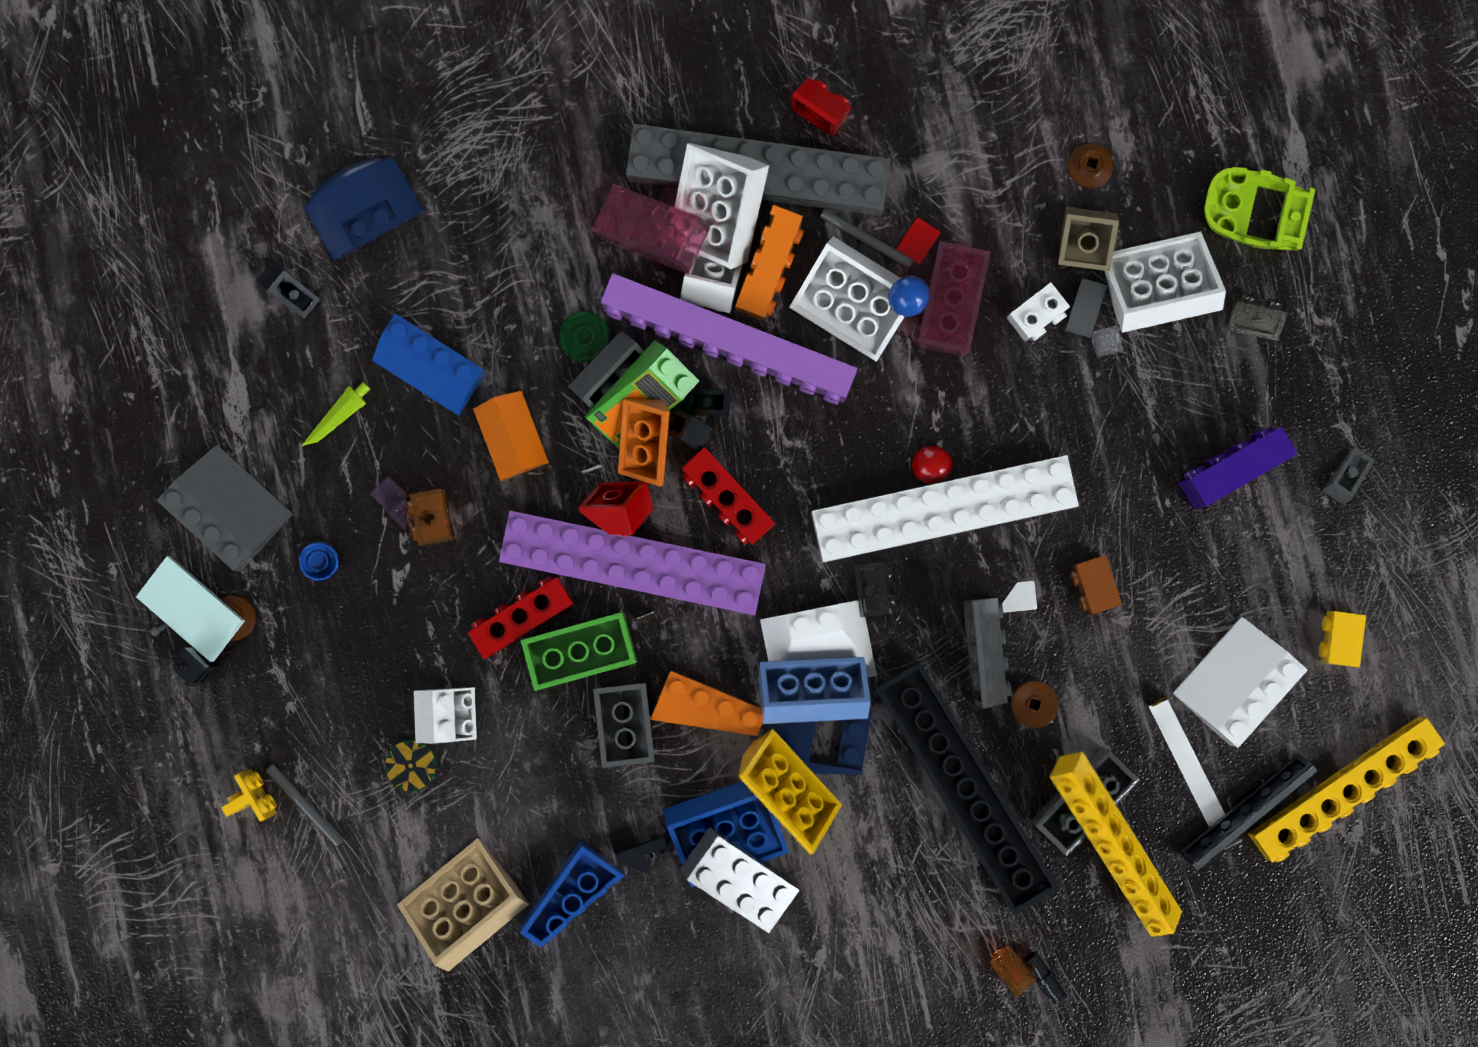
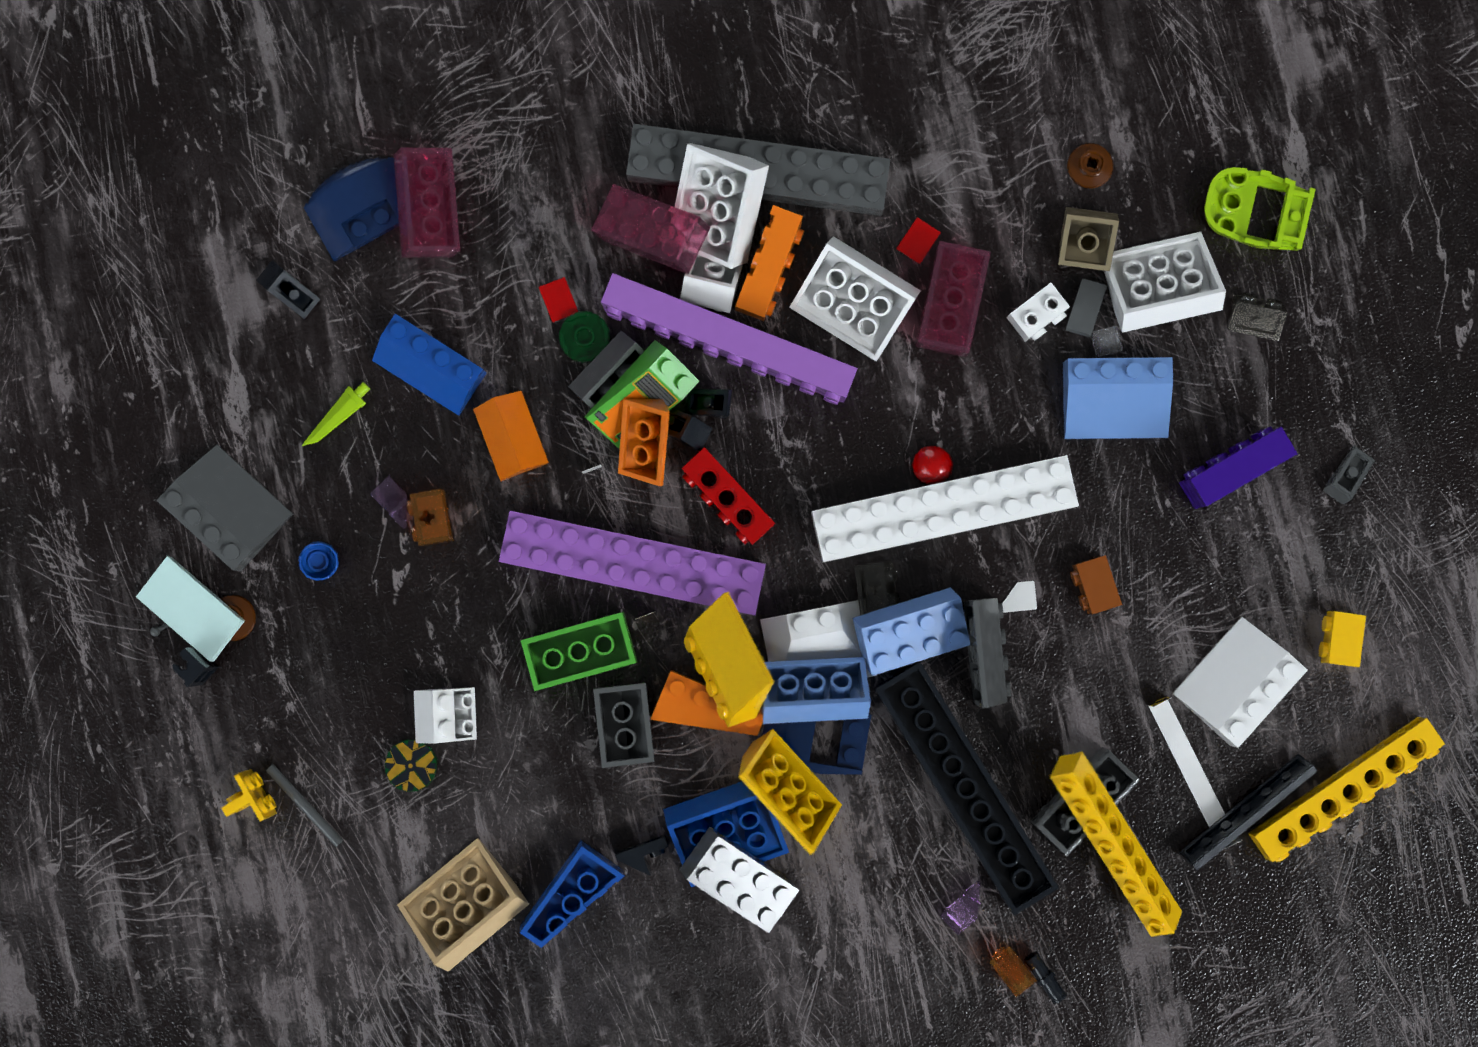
(426, 202): none -> clear pink brick
(489, 644): red brick -> none
(558, 299): none -> red sticker
(618, 506): red slope -> none
(729, 662): none -> yellow slope
(820, 106): red slope -> none
(866, 238): dark grey bar -> none
(909, 296): blue hair -> none
(911, 631): none -> medium blue brick
(963, 910): none -> clear purple slope
(1046, 708): reddish brown piece -> none
(1117, 397): none -> medium blue slope

